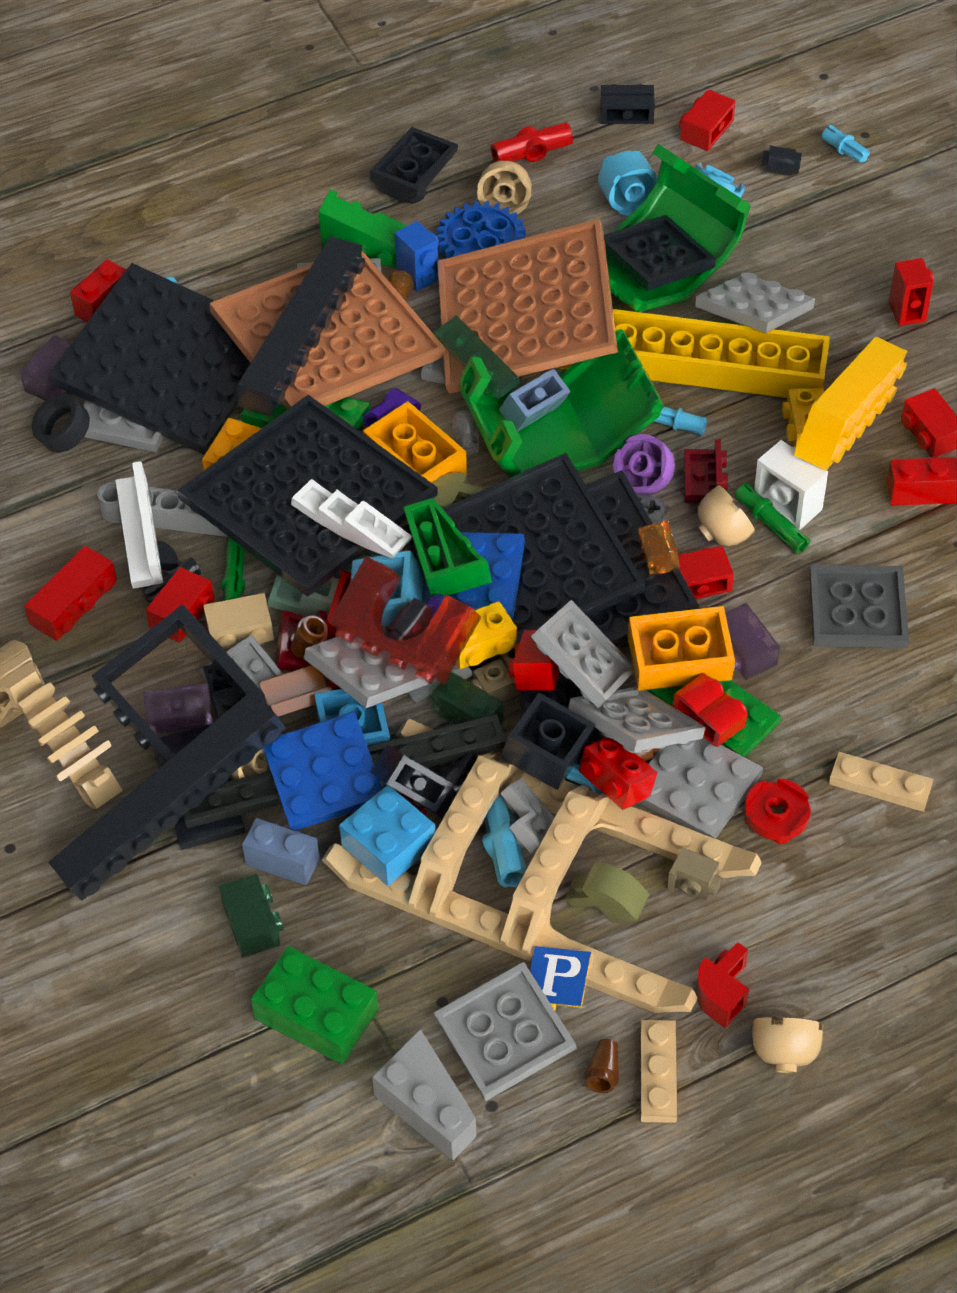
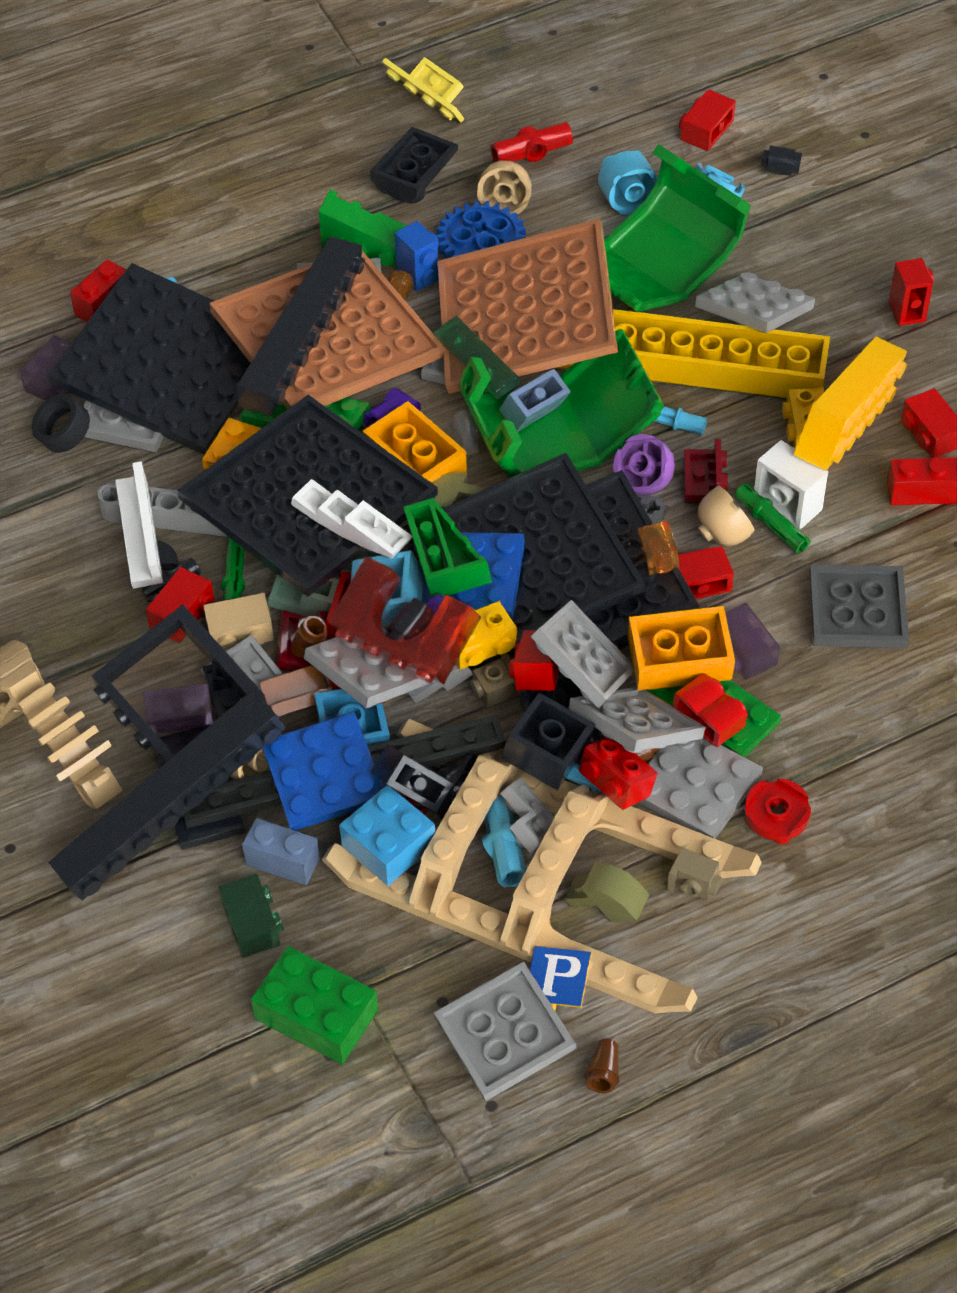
(70, 593): red brick -> none
(426, 1097): light grey wedge -> none
(432, 83): none -> light yellow bracket
(463, 701): clear green brick -> none
(627, 104): black brick -> none
(657, 252): black plate -> none
(658, 1071): tan plate -> none
(718, 990): red brick -> none
(787, 1042): tan cylinder -> none
(845, 144): medium azure axle -> none
(881, 781): tan plate -> none

